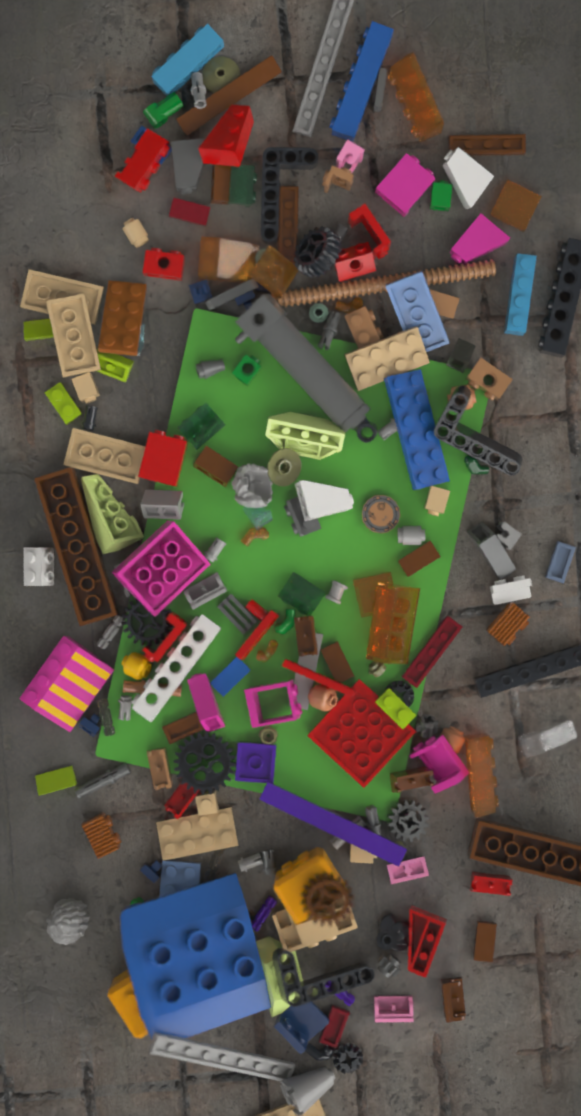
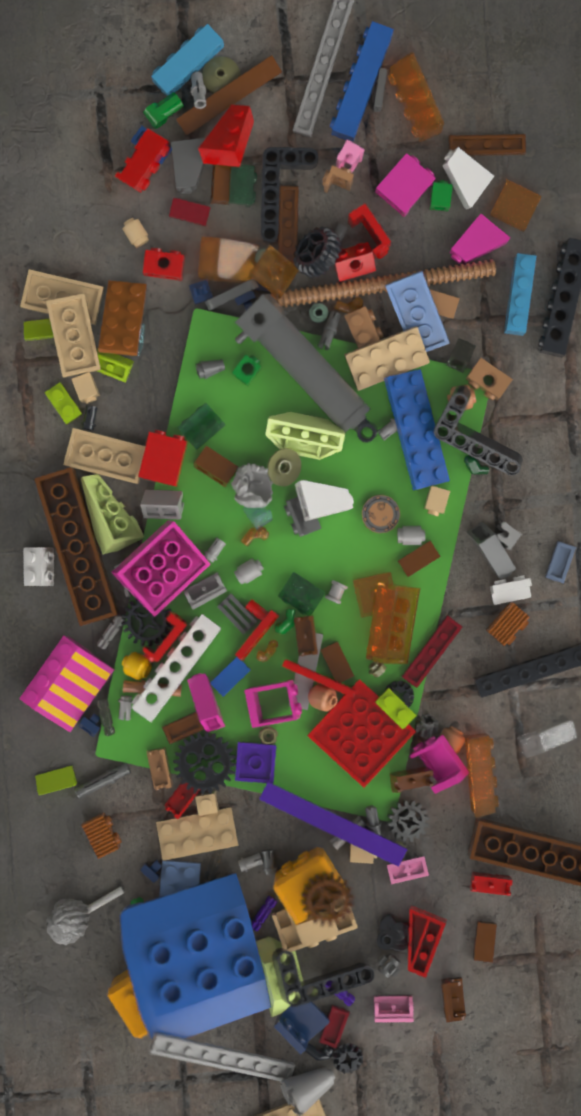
(105, 899): none -> white bar
(249, 571): none -> light grey brick

